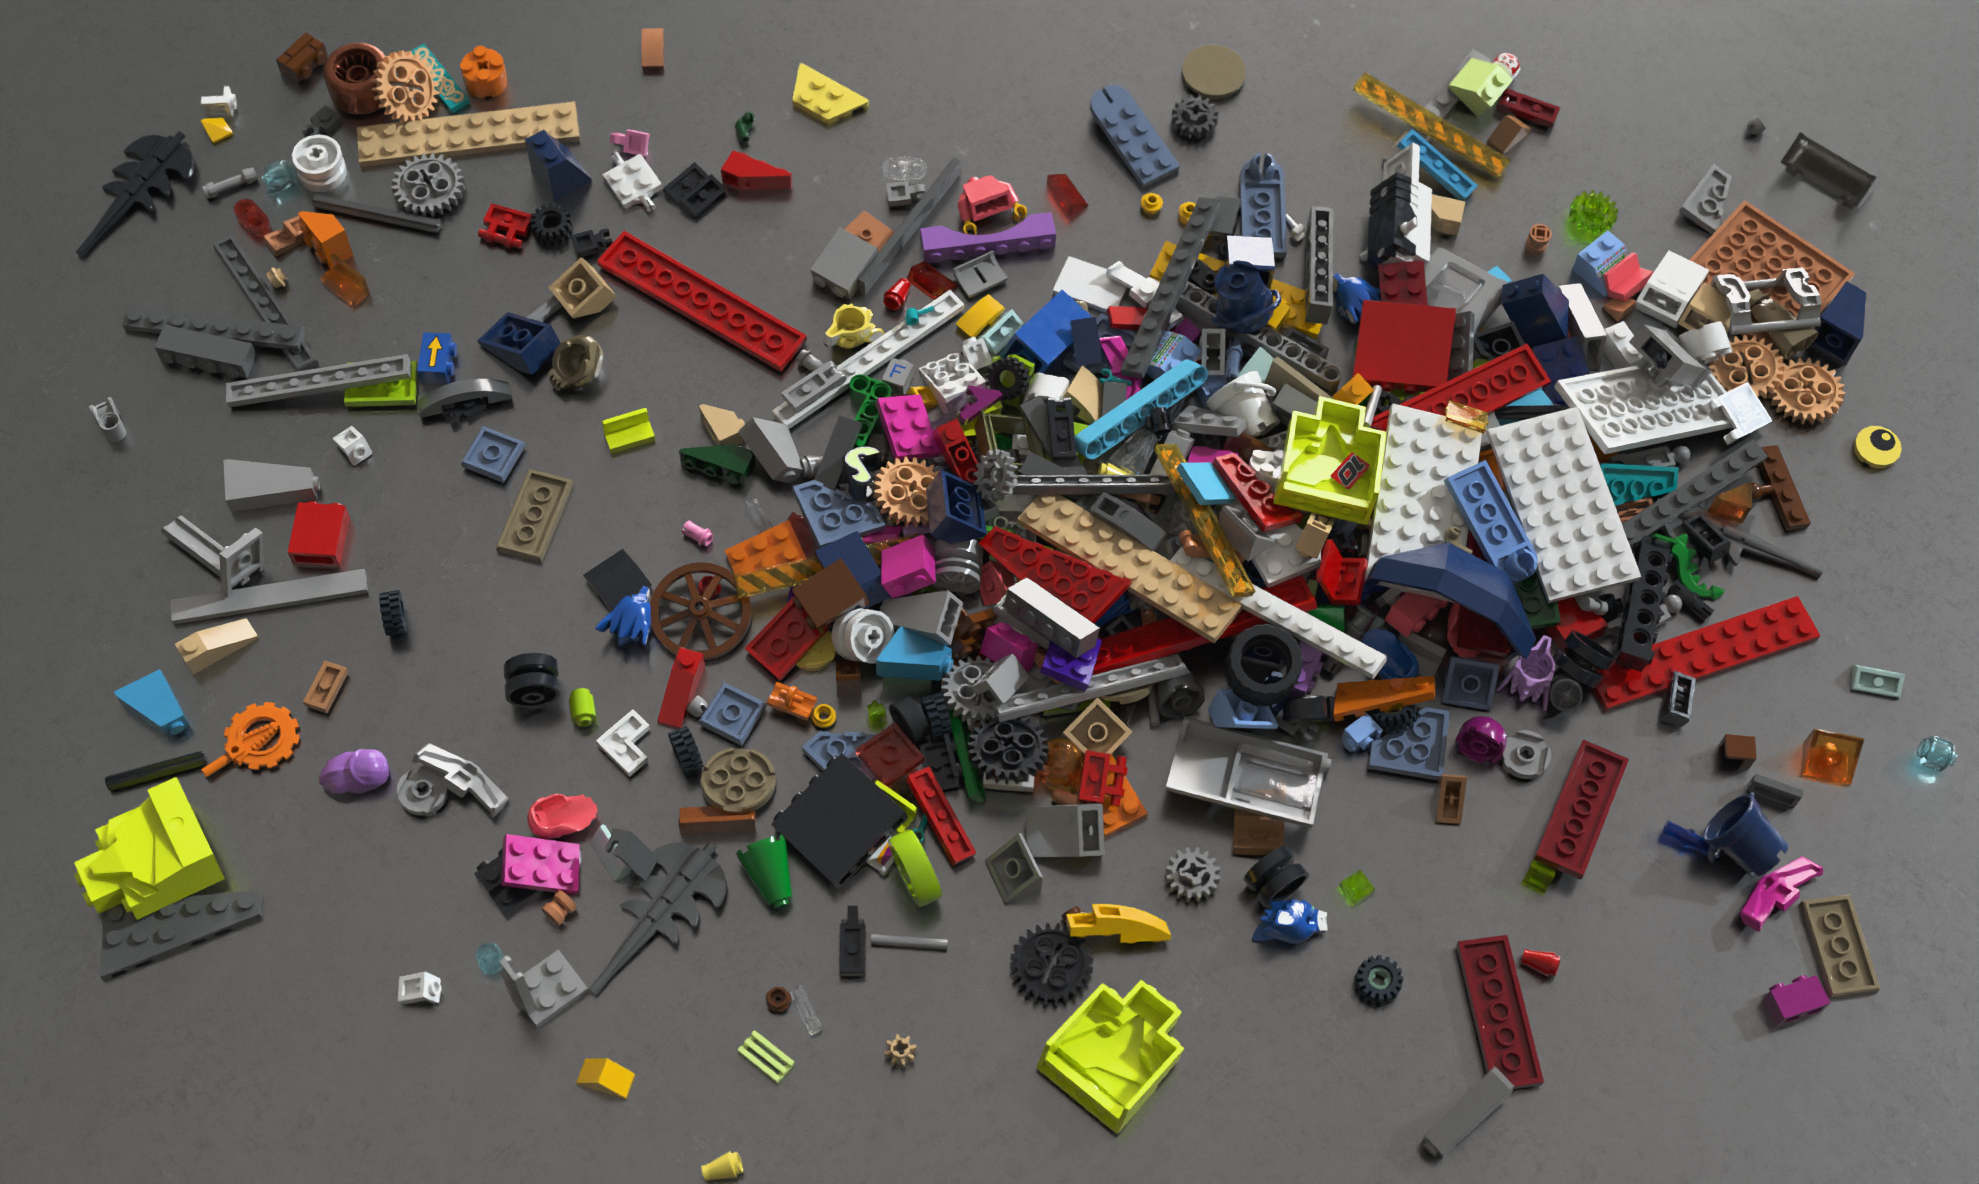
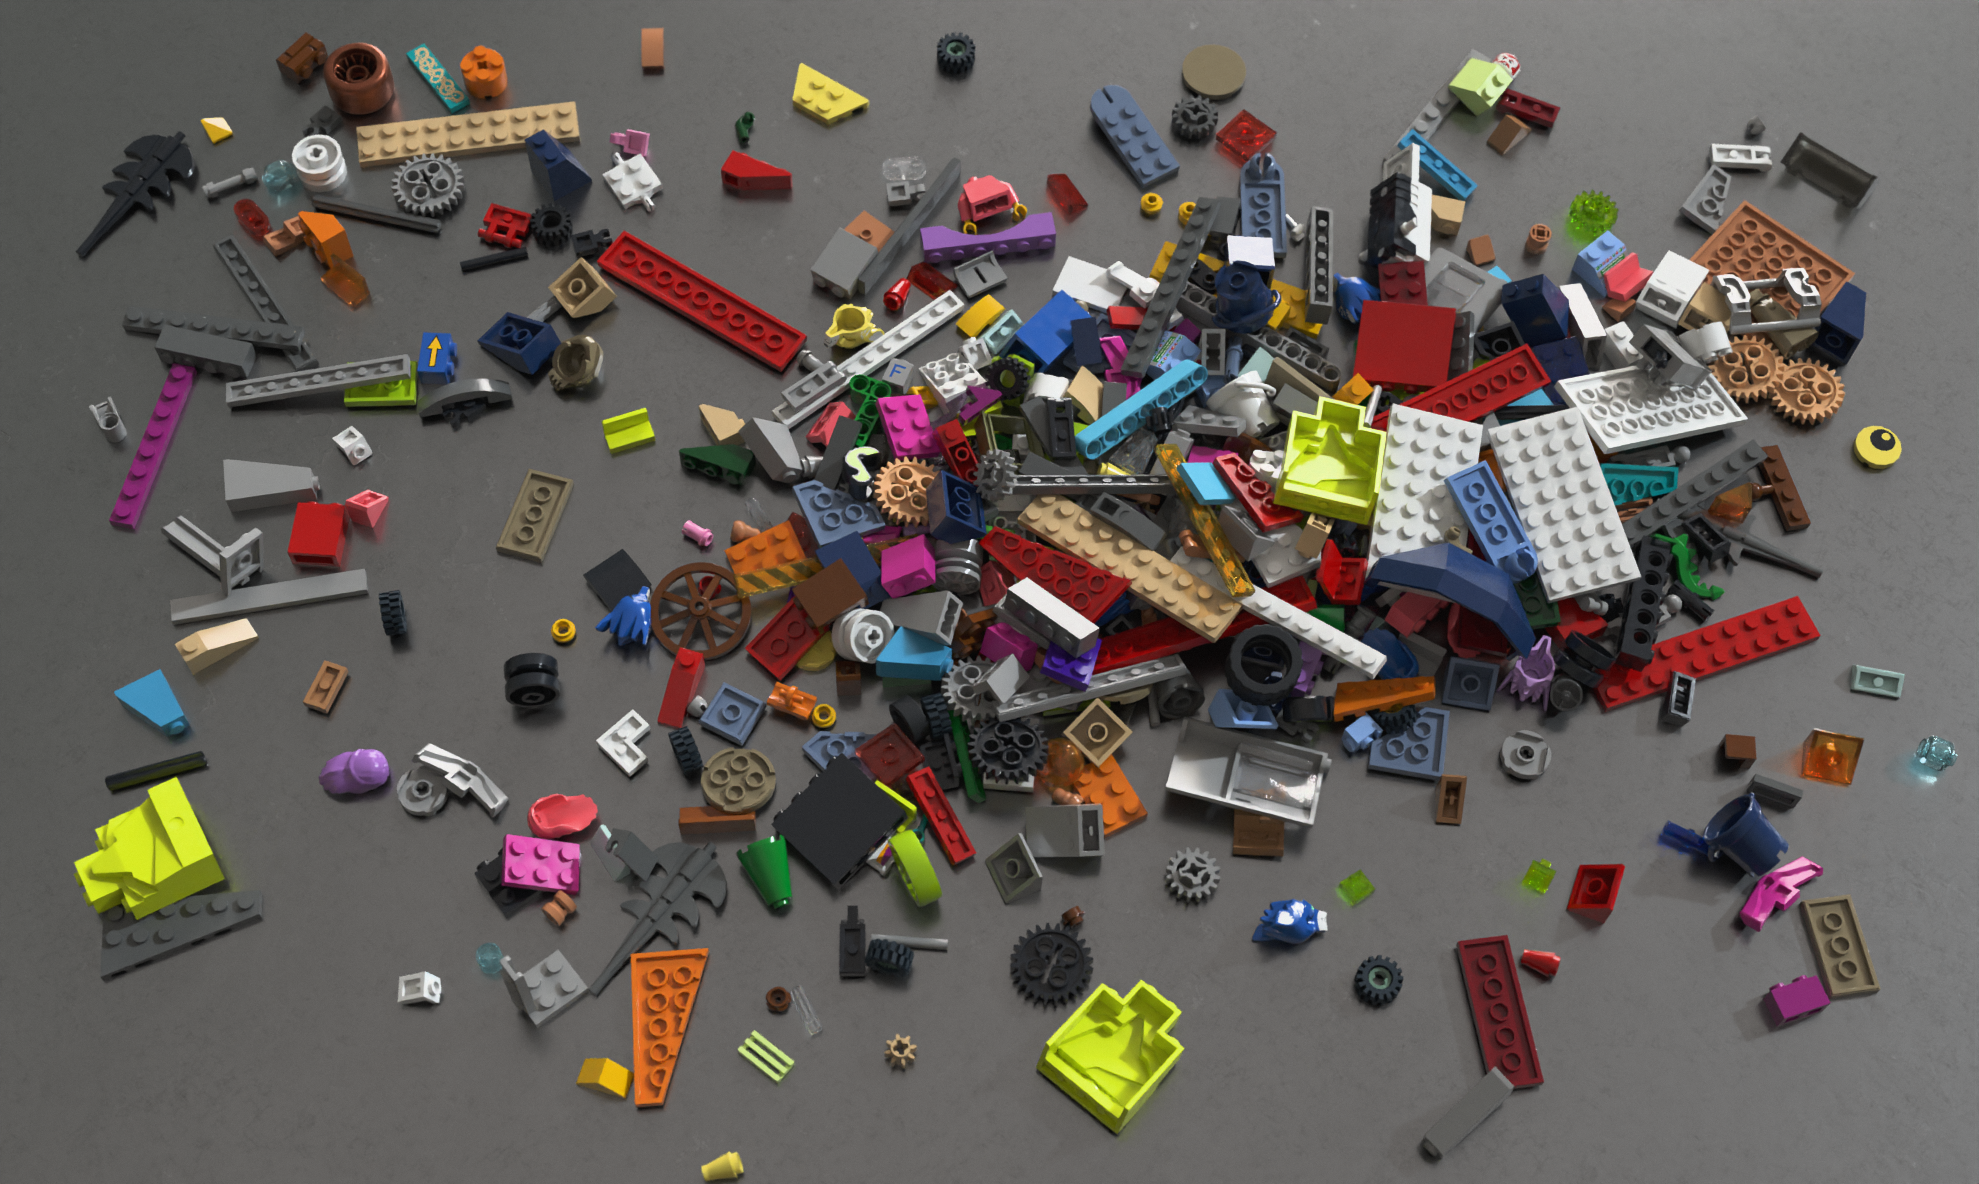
(153, 446): none -> magenta plate
(219, 105): white bracket -> none
(245, 747): orange bar -> none
(277, 277): tan plate -> none
(366, 507): none -> coral slope
(407, 67): light nougat gear -> none
(493, 454): sand blue plate -> none
(494, 258): none -> black bar
(563, 624): none -> yellow plate
(582, 707): lime brick -> none
(661, 1005): none -> orange wing
(694, 189): black slope -> none
(742, 532): none -> nougat piece
(826, 422): none -> coral panel
(876, 712): clear neon green plate -> none
(889, 957): none -> black bush
(912, 315): teal hand -> none
(958, 61): none -> black bush
(1094, 778): red plate -> none
(1107, 372): teal hand -> none
(1127, 922): yellow slope -> none
(1246, 135): none -> clear red plate
(1276, 876): black wheel -> none
(1350, 470): sticker -> none
(1431, 125): clear yellow tile -> none
(1466, 416): clear yellow piece -> none
(1480, 250): none -> nougat slope
(1482, 739): magenta cylinder -> none
(1581, 809): dark red plate -> none
(1596, 890): none -> red slope
(1741, 156): none -> white plate
(1742, 411): flag -> none

